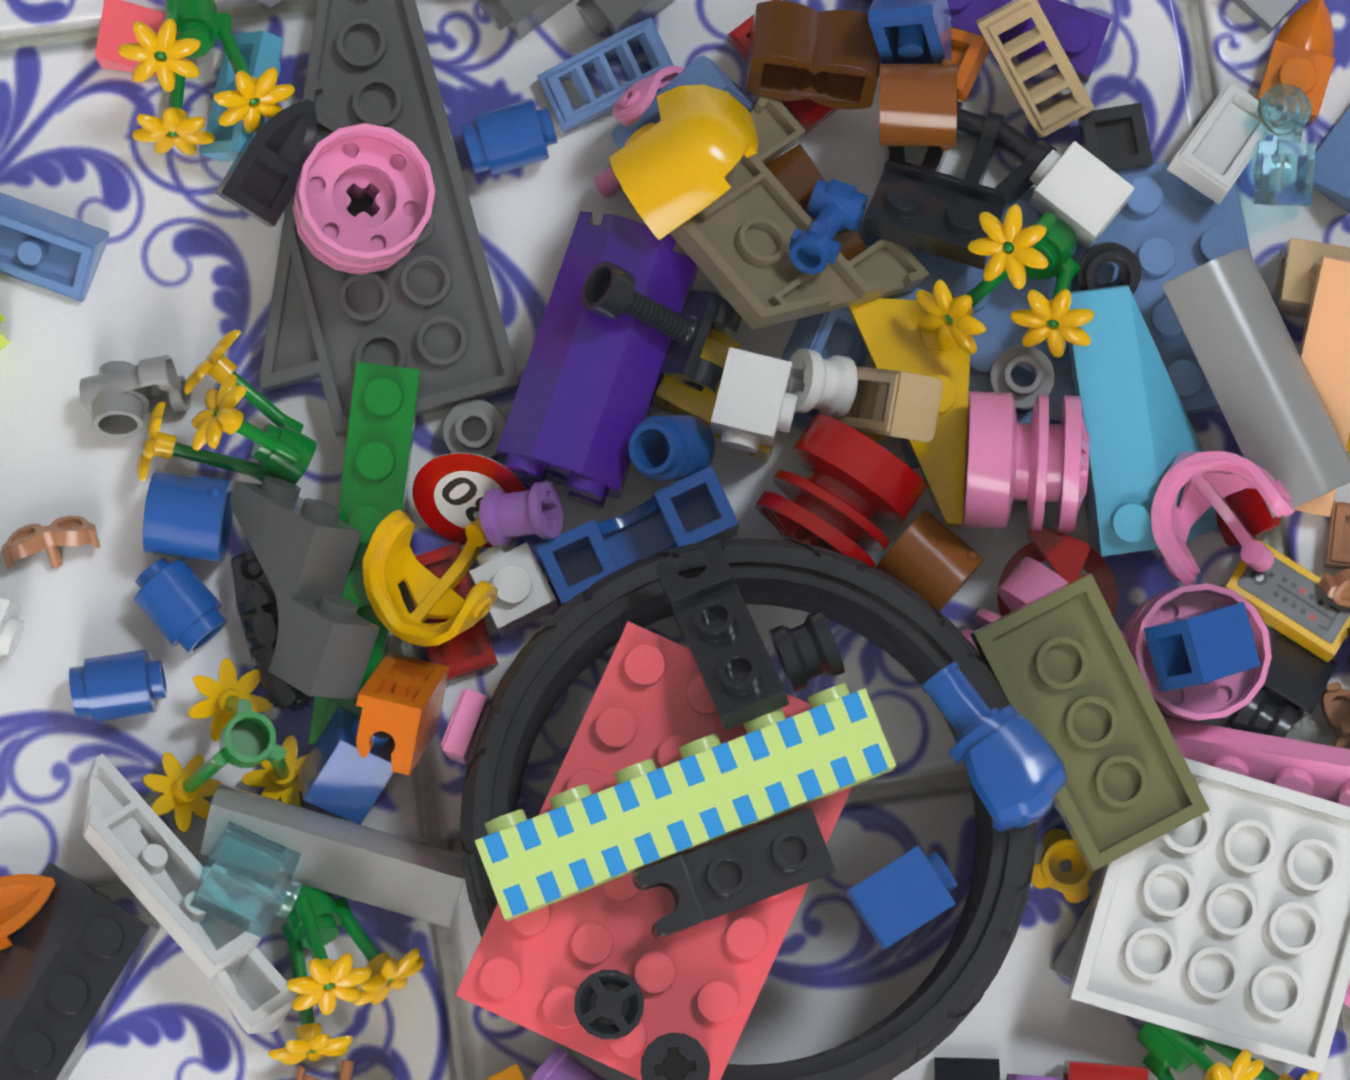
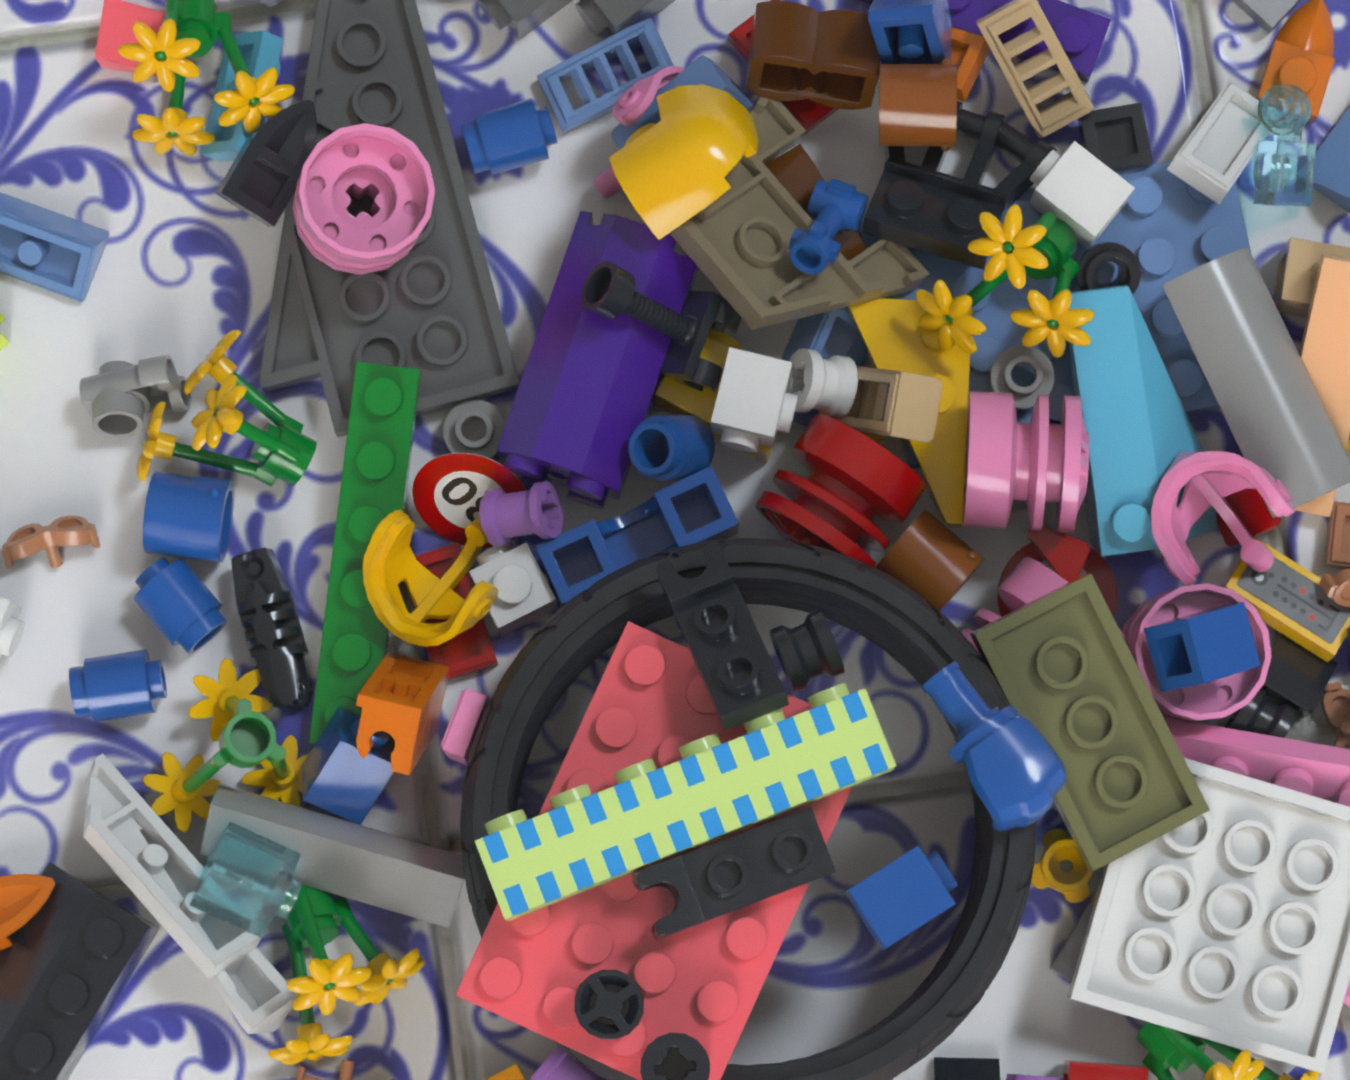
(307, 561): dark grey arch -> none

